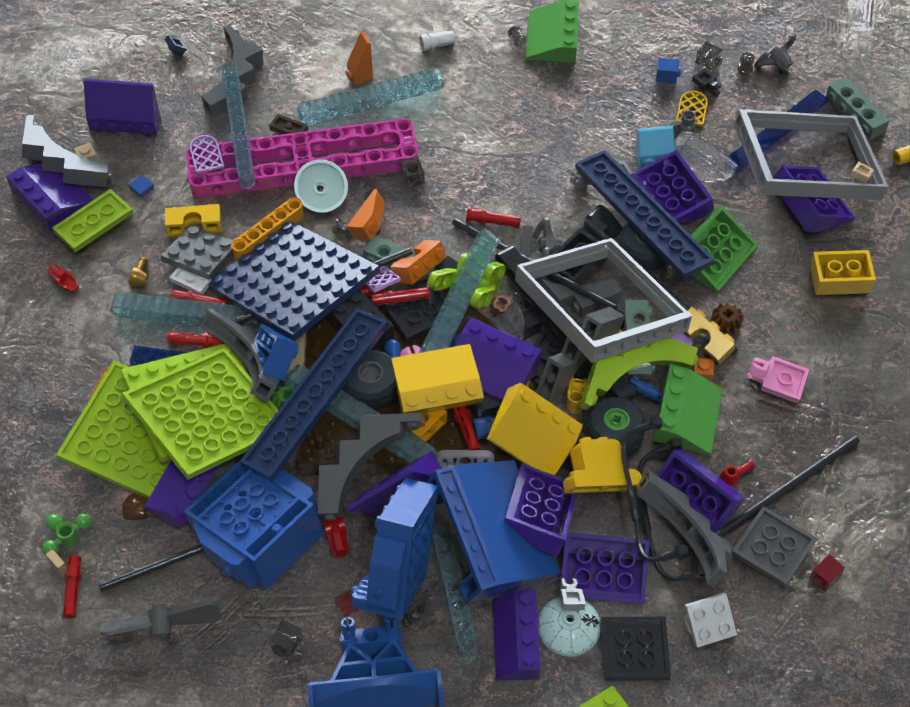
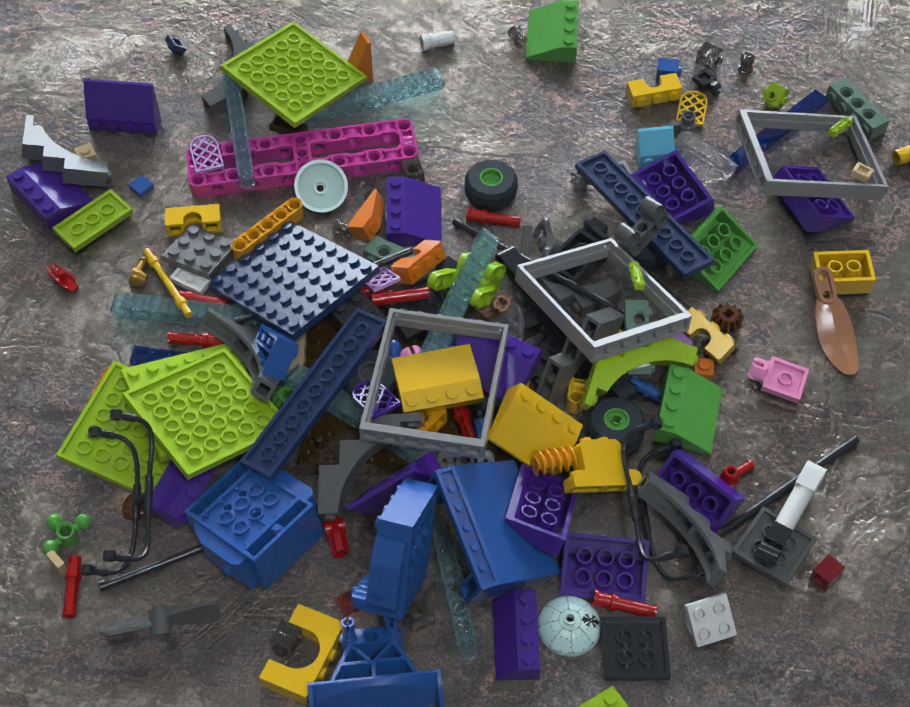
(138, 498): none -> black bar
(180, 301): none -> yellow bar
(292, 681): none -> yellow arch
(293, 73): none -> lime plate
(363, 386): none -> dark purple window
(412, 211): none -> dark purple slope
(426, 439): none -> light grey door
(491, 184): none -> black wheel
(553, 459): none -> light orange piece
(571, 597): light grey plate -> none
(607, 218): black panel -> none
(614, 603): none -> red pin
(636, 275): none -> lime axle
(641, 94): none -> yellow arch
(653, 219): none -> dark grey beam
(775, 95): none -> lime brick
(778, 56): dark grey piece -> none
(783, 526): none -> white piece
(834, 325): none -> nougat plant
(840, 126): none -> lime axle

